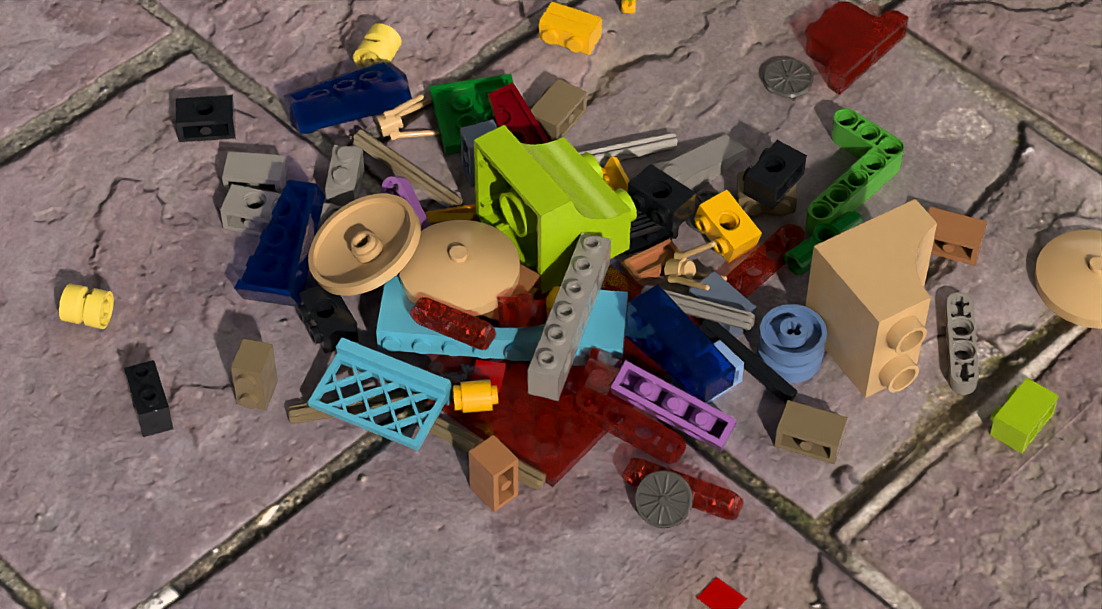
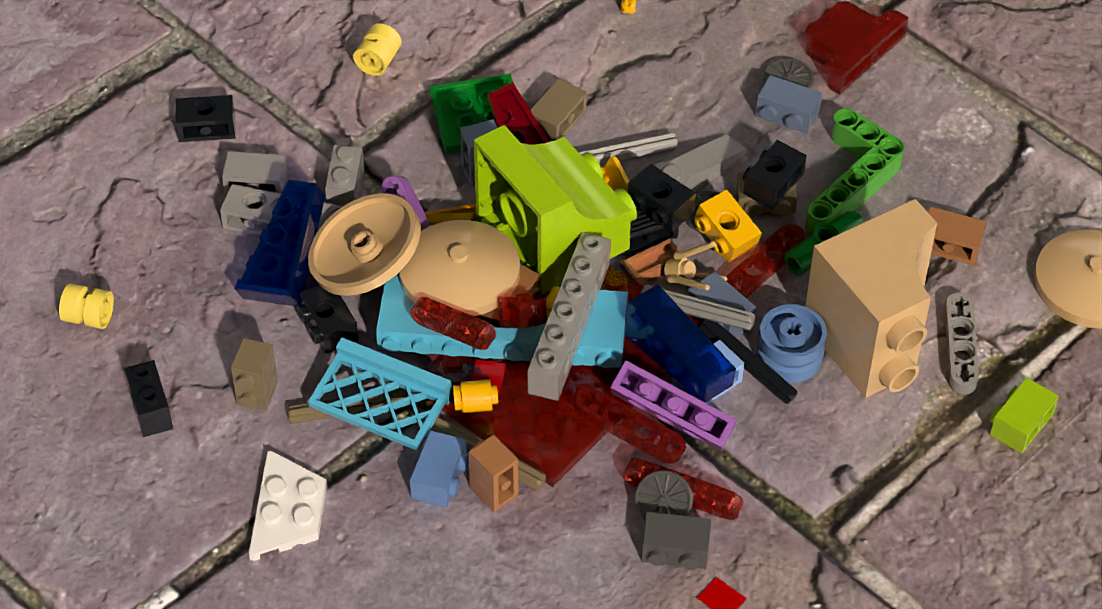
(287, 507): none -> white wing
(348, 97): clear blue wedge -> none
(391, 121): tan plant -> none
(407, 169): dark tan axle -> none
(439, 469): none -> medium blue brick
(570, 28): yellow brick -> none
(600, 370): clear red brick -> none
(676, 540): none -> dark grey brick
(788, 104): none -> sand blue brick
(811, 431): dark tan brick -> none

